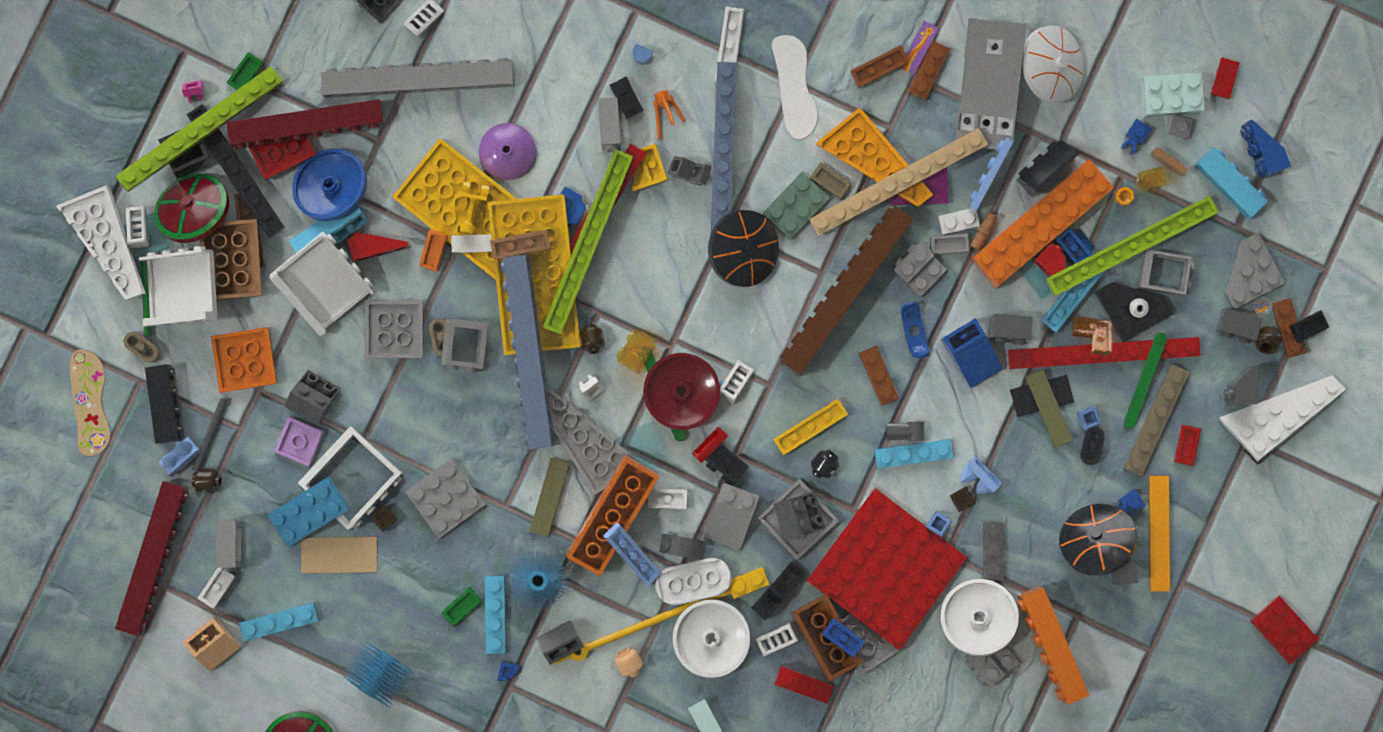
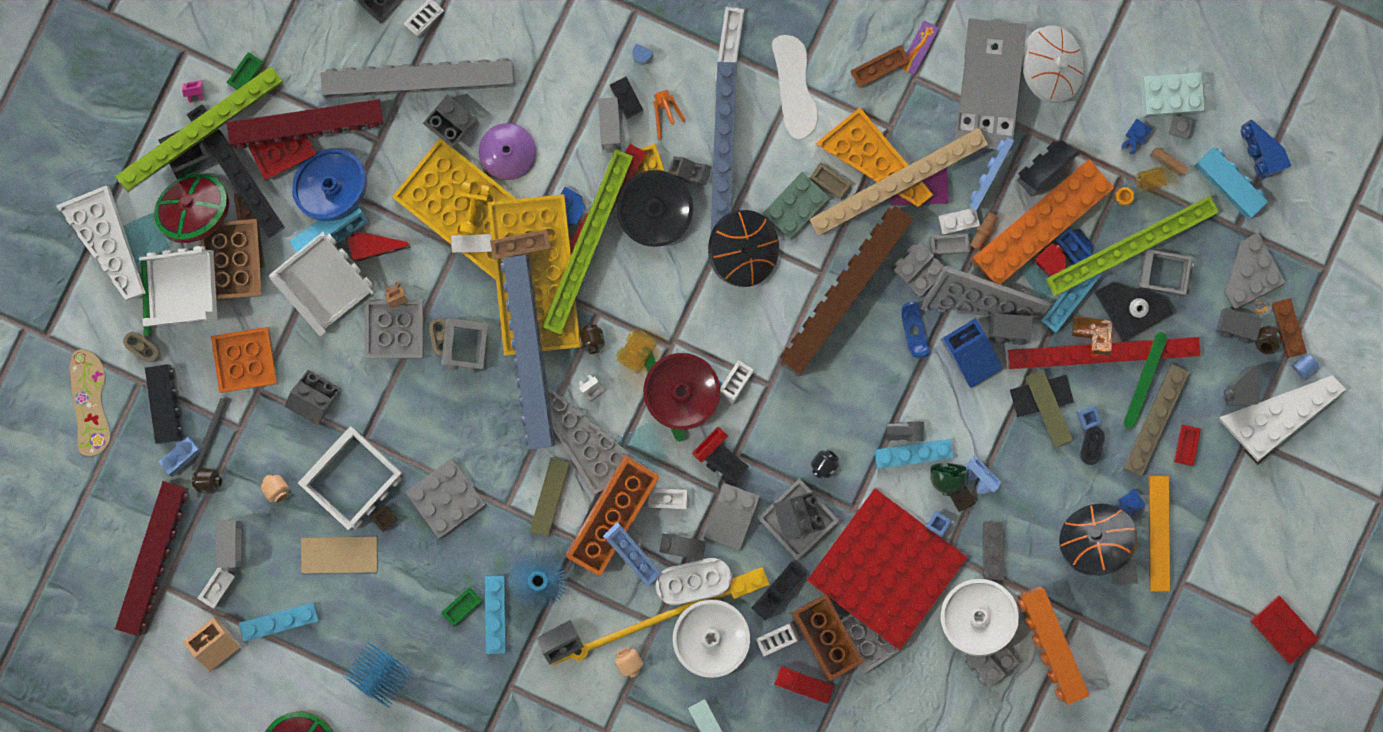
(142, 237): white slope -> none
(274, 488): none -> light nougat head
(299, 441): lavender tile -> none
(308, 511): dark azure plate -> none
(395, 296): none -> medium nougat plate
(433, 250): orange tile -> none
(450, 121): none -> dark grey slope
(507, 671): blue tile -> none
(654, 208): none -> black dish
(810, 426): yellow plate -> none
(843, 637): blue plate -> none
(878, 375): dark orange plate -> none
(929, 70): dark orange plate -> none
(949, 478): none -> dark green cylinder
(979, 297): none -> light grey wing
(1224, 78): red tile -> none
(1305, 366): none -> medium blue brick
(1309, 326): black tile -> none

